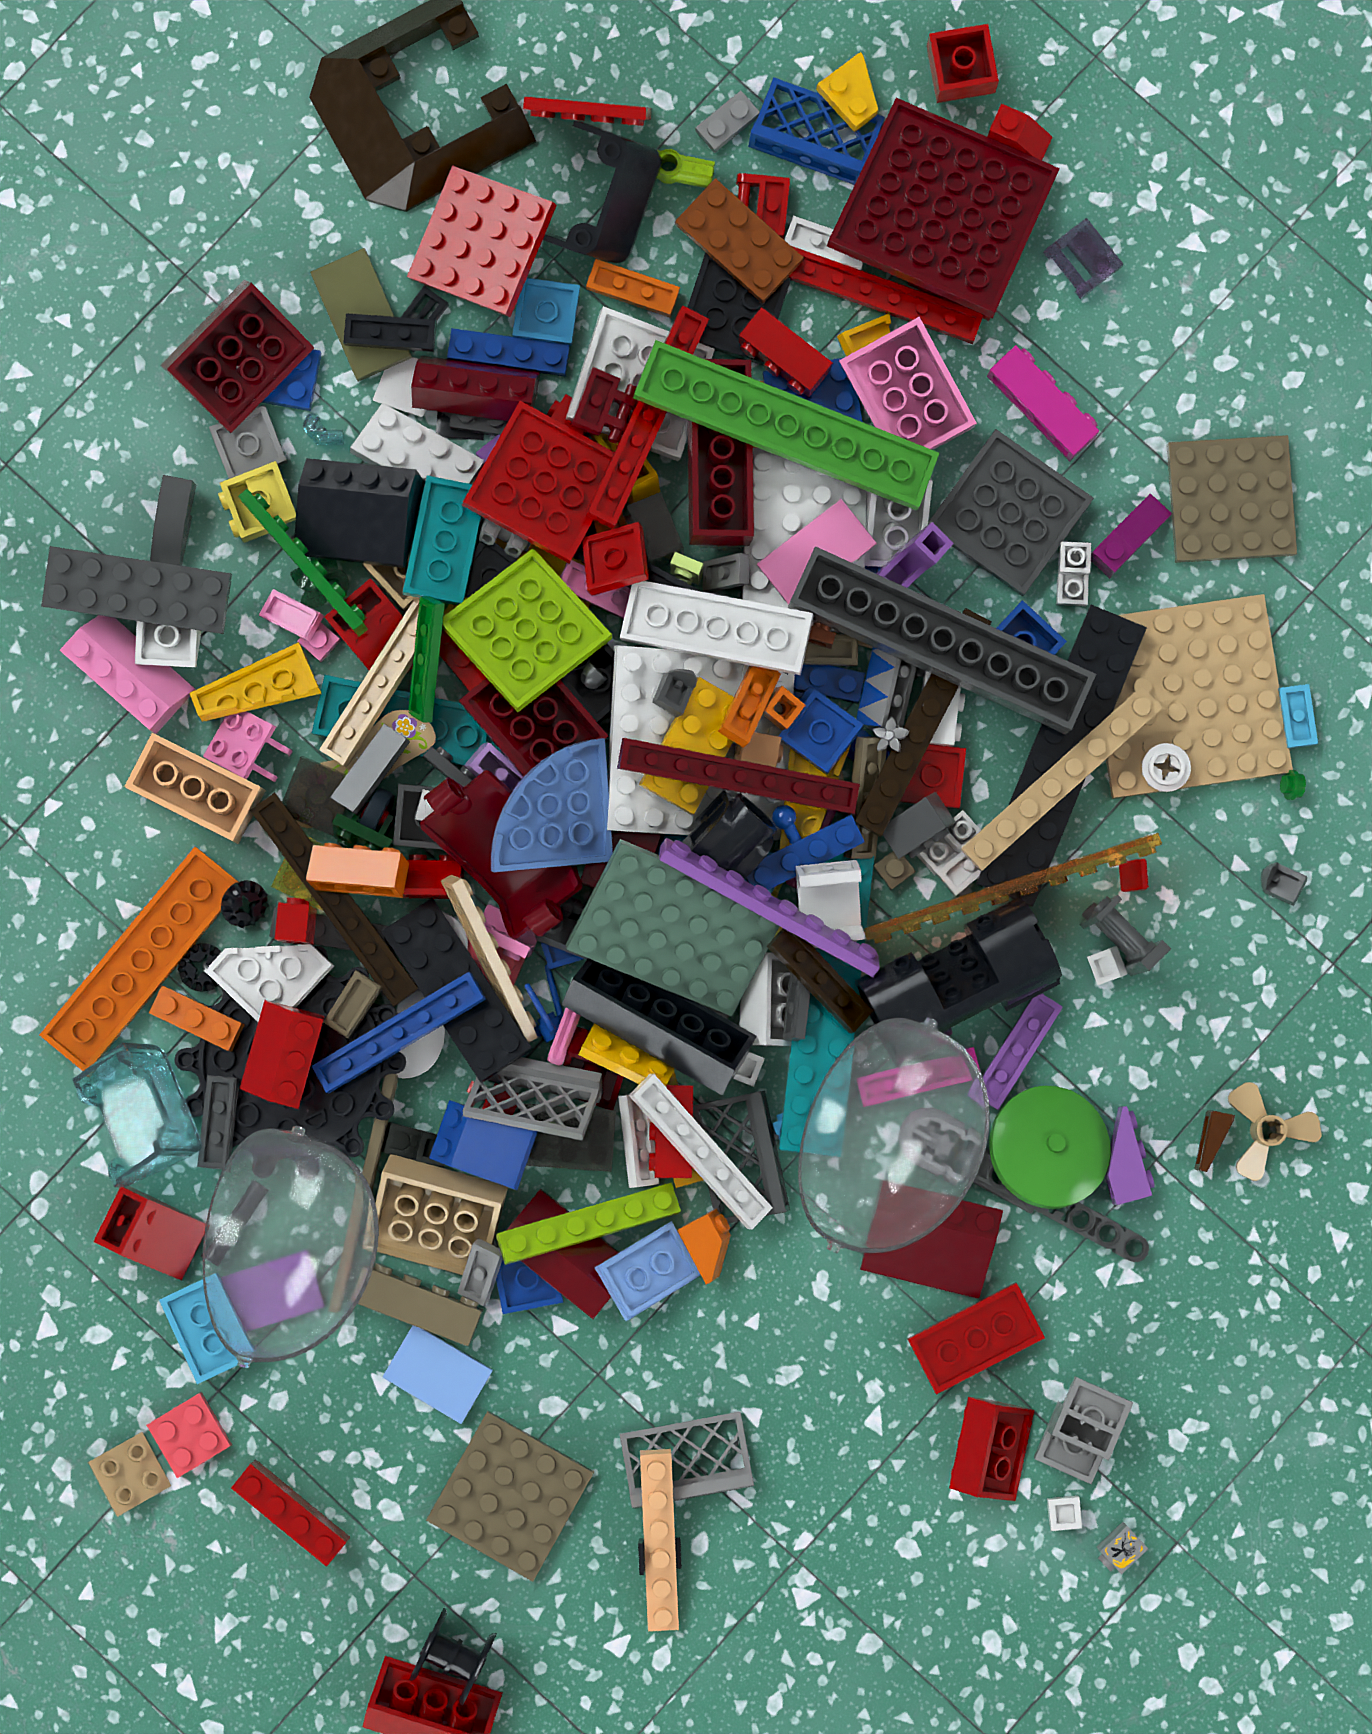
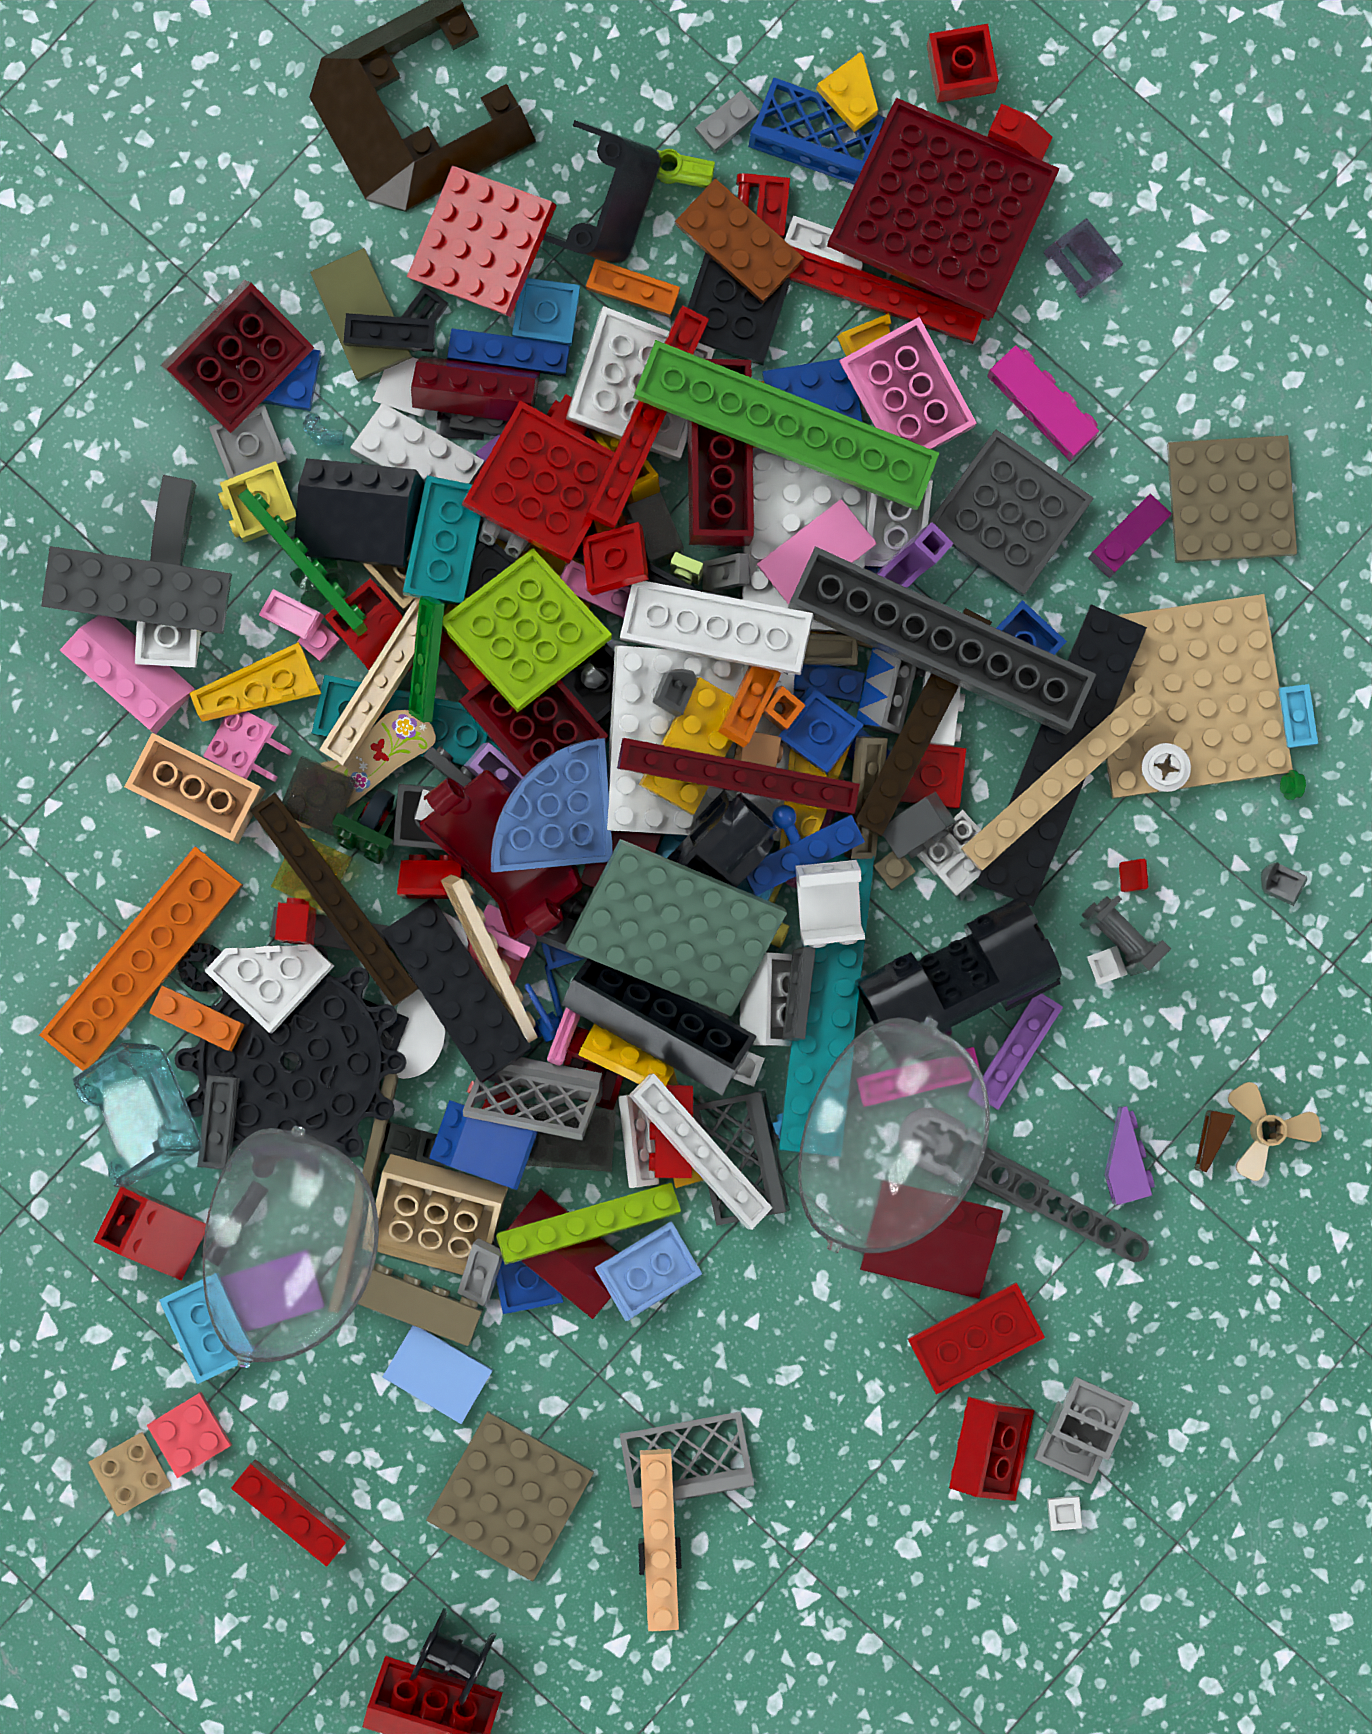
(233, 900): black gear -> none
(281, 1053): red slope -> none
(353, 1004): dark tan tile -> none
(357, 870): brick -> none
(370, 769): tile -> none
(398, 1032): blue plate -> none
(577, 110): red plate -> none
(596, 402): dark red plate -> none
(707, 1243): orange slope -> none
(764, 904): medium lavender plate -> none
(784, 353): red brick -> none
(820, 979): dark brown plate -> none
(821, 635): copper plate -> none
(890, 736): light grey plant -> none
(1025, 884): clear orange plate -> none
(1049, 1147): bright green dish -> none
(1073, 573): white slope -> none
(1121, 1549): light grey brick -> none

